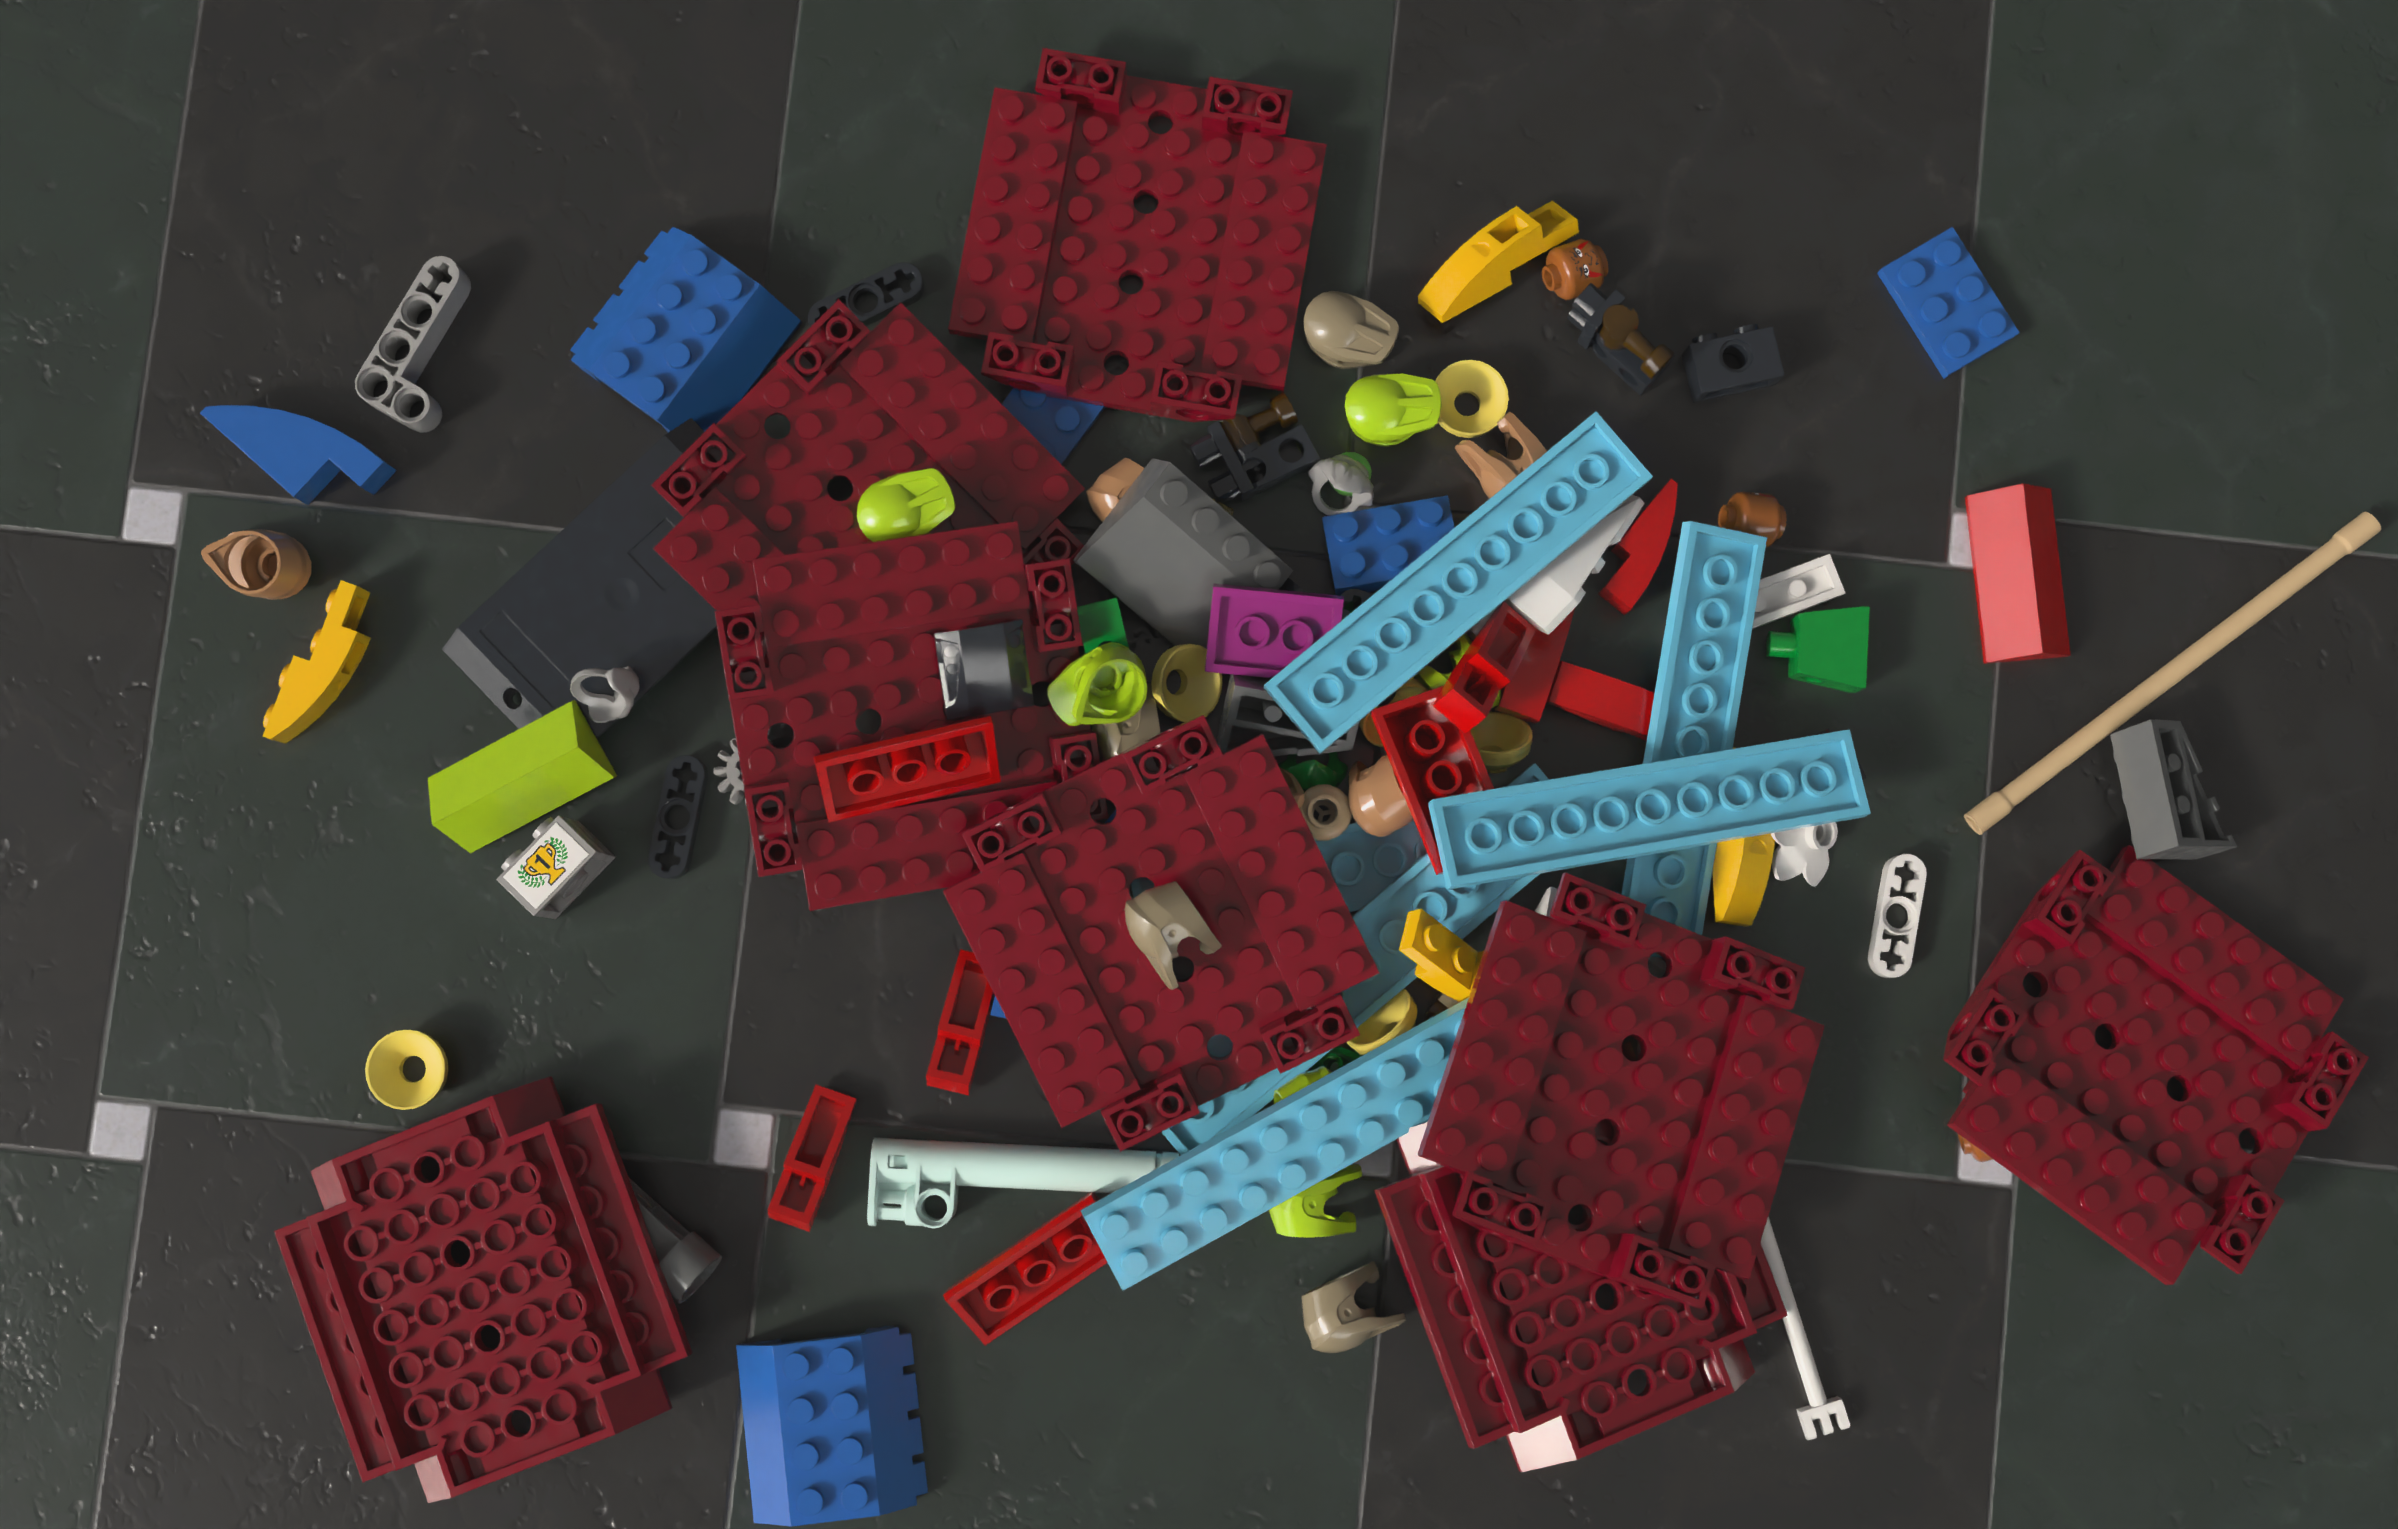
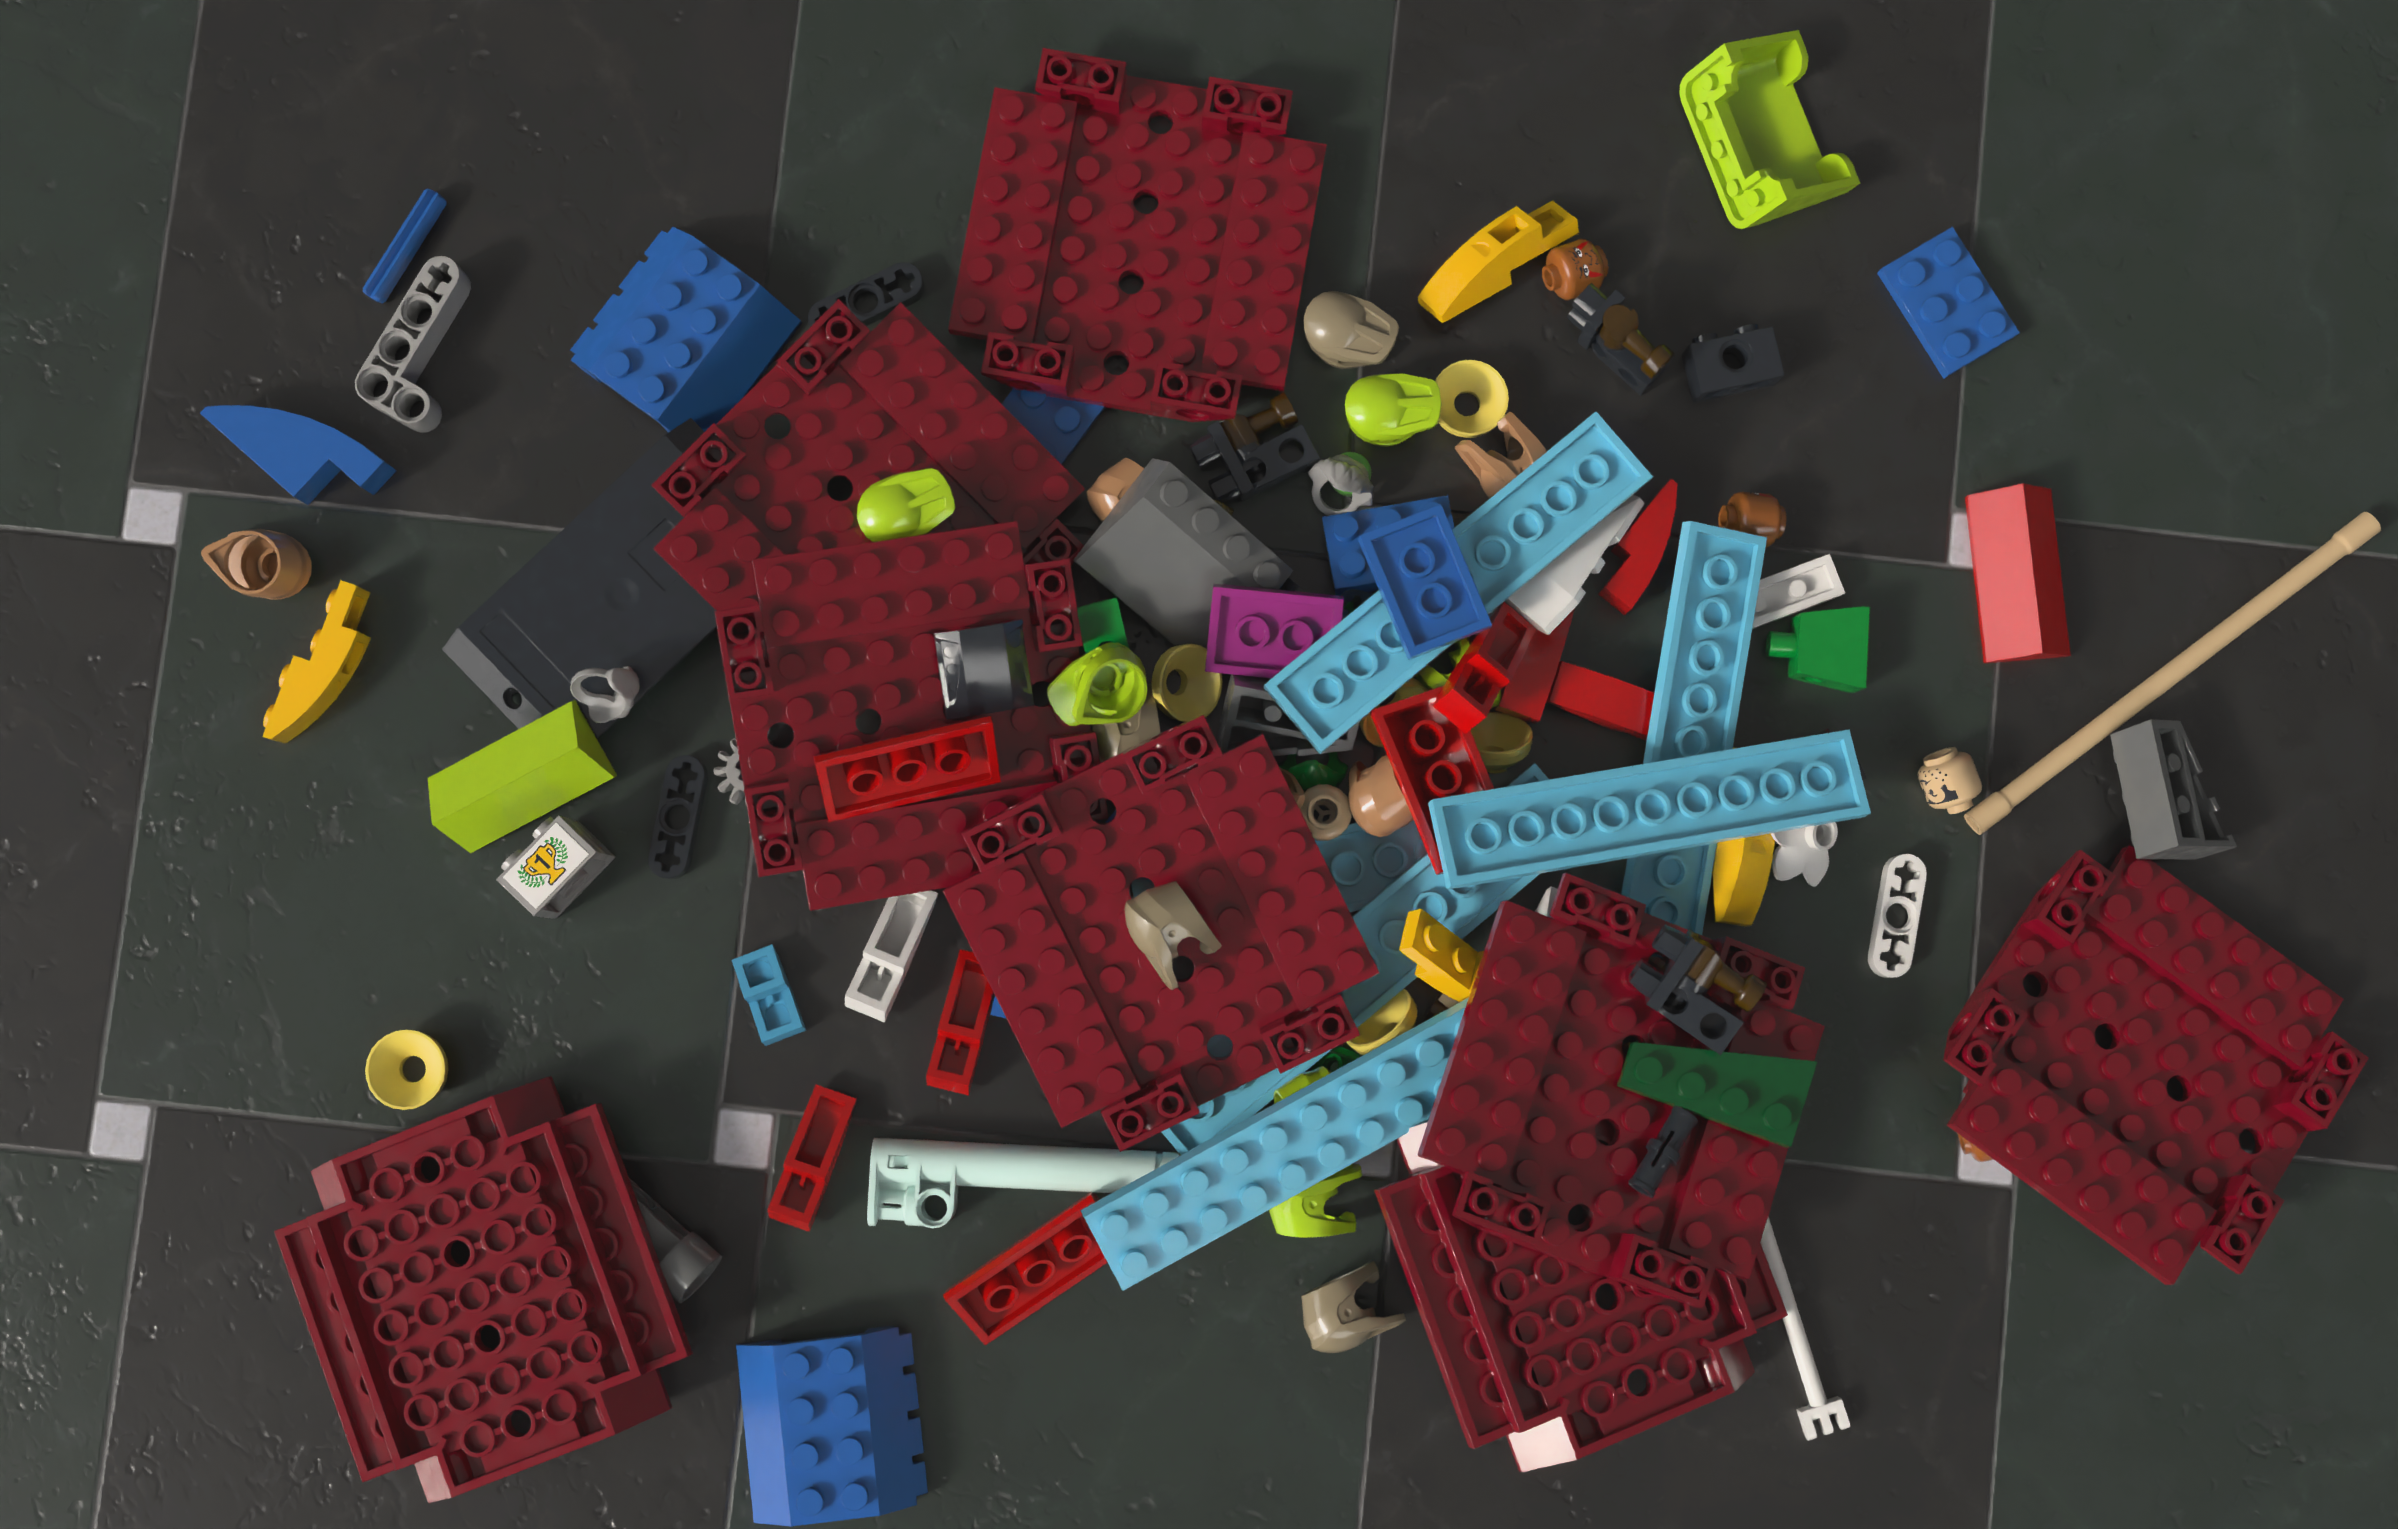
(404, 246): none -> blue axle
(768, 995): none -> dark azure slope
(889, 953): none -> white slope
(1424, 581): none -> blue plate
(1650, 1172): none -> black pin
(1683, 984): none -> black hips
(1733, 1089): none -> dark green wing
(1757, 131): none -> lime windscreen
(1949, 780): none -> tan head

